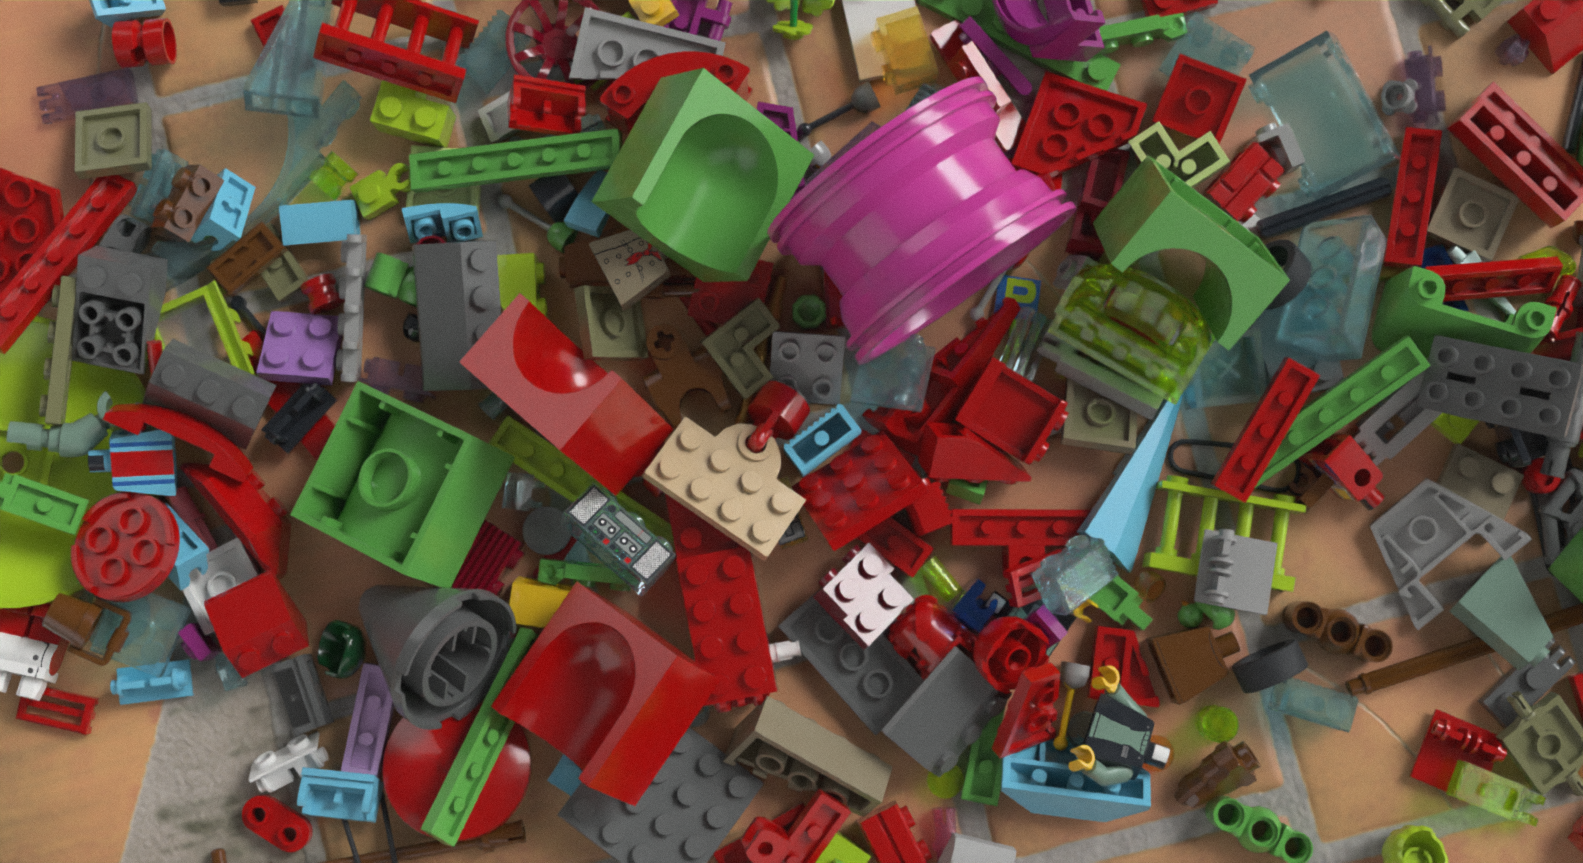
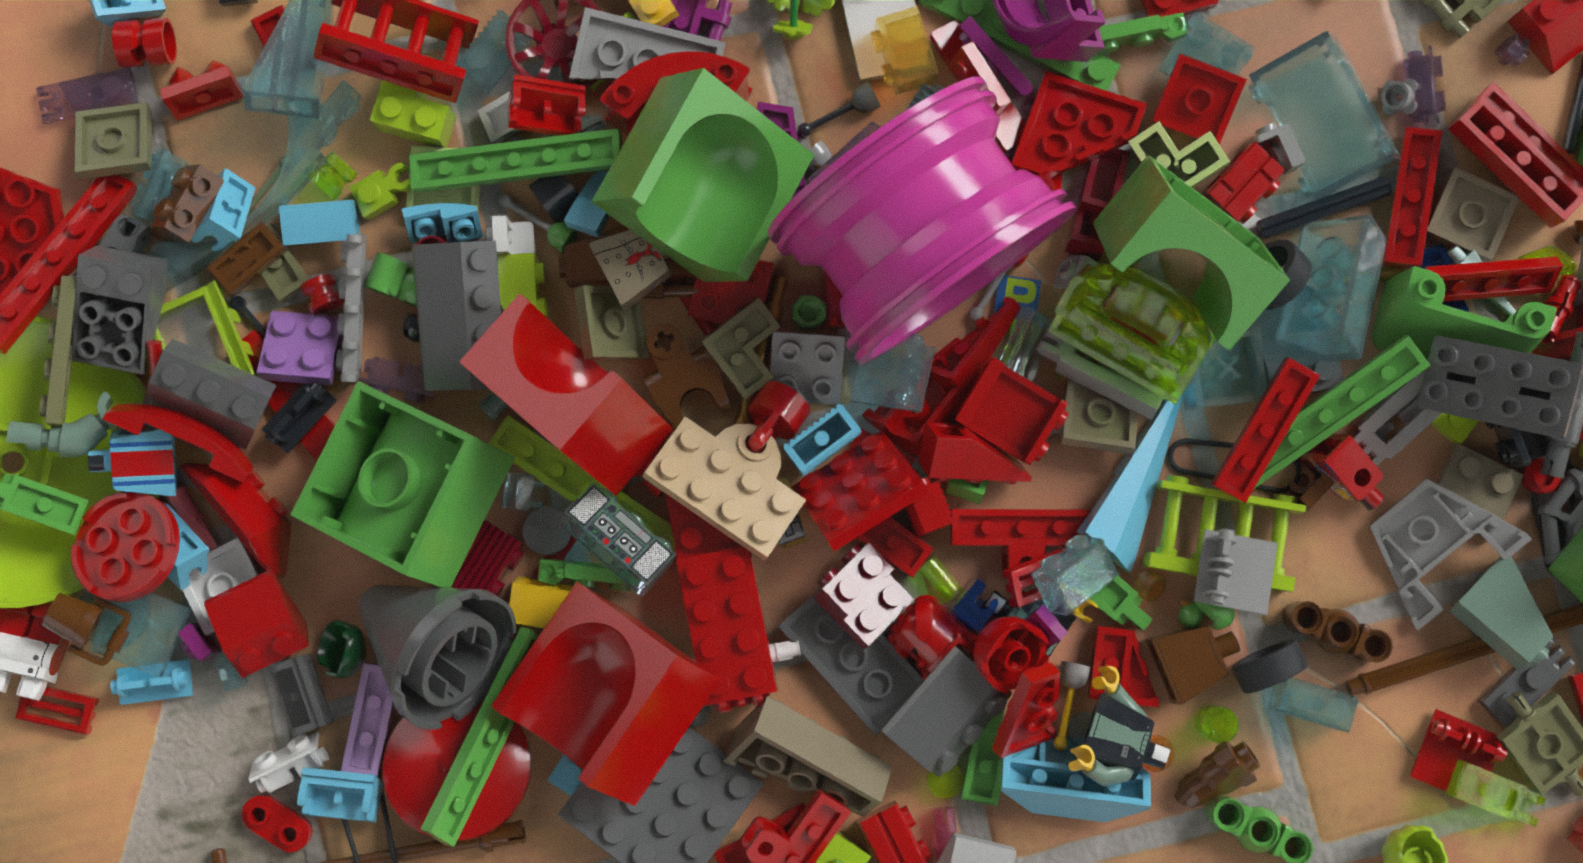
(193, 95): none -> red tile
(266, 186): none -> olive hinge
(511, 237): none -> white bracket

